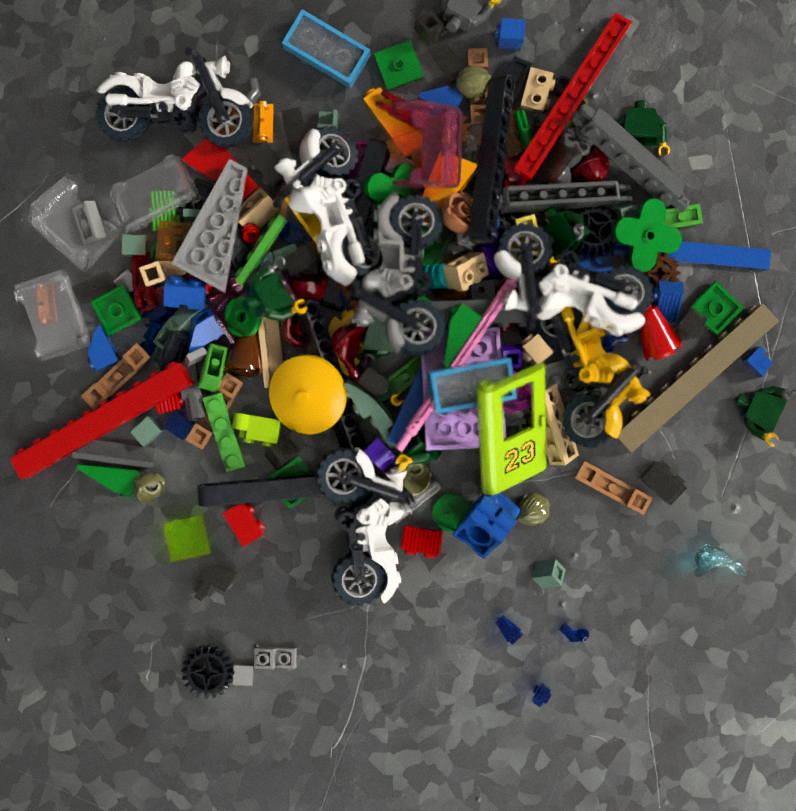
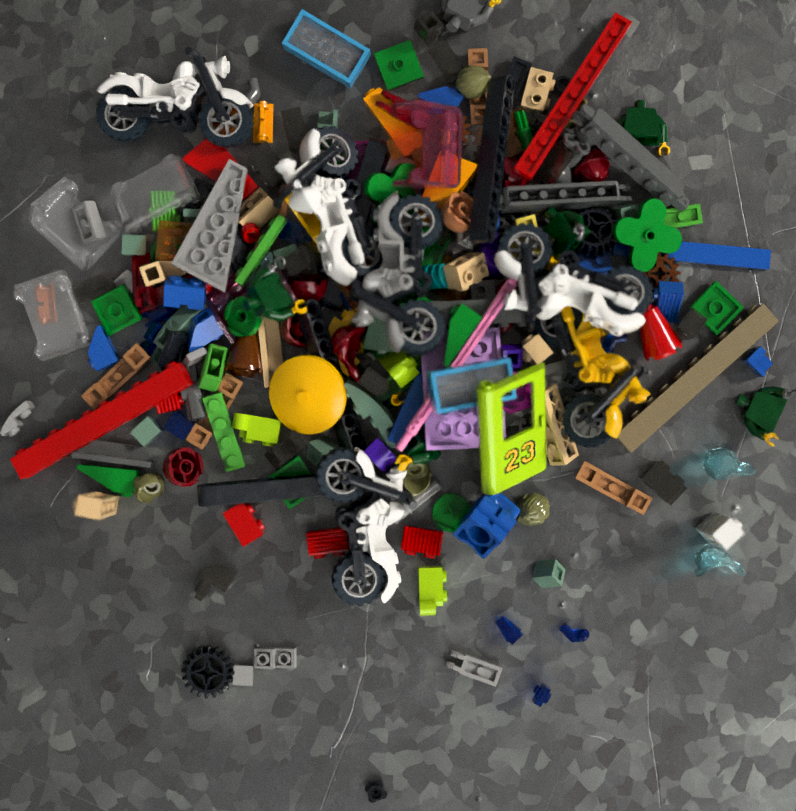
(13, 422): none -> light grey slope
(96, 505): none -> tan brick
(183, 467): none -> dark red cylinder
(187, 538): clear neon green plate -> none
(319, 447): none -> sand green panel
(326, 541): none -> red brick
(381, 794): none -> black plate
(400, 367): none -> lime hinge
(431, 589): none -> lime hinge
(475, 668): none -> light grey hinge
(510, 34): blue brick -> none
(720, 530): none -> white brick
(723, 463): none -> clear light blue piece

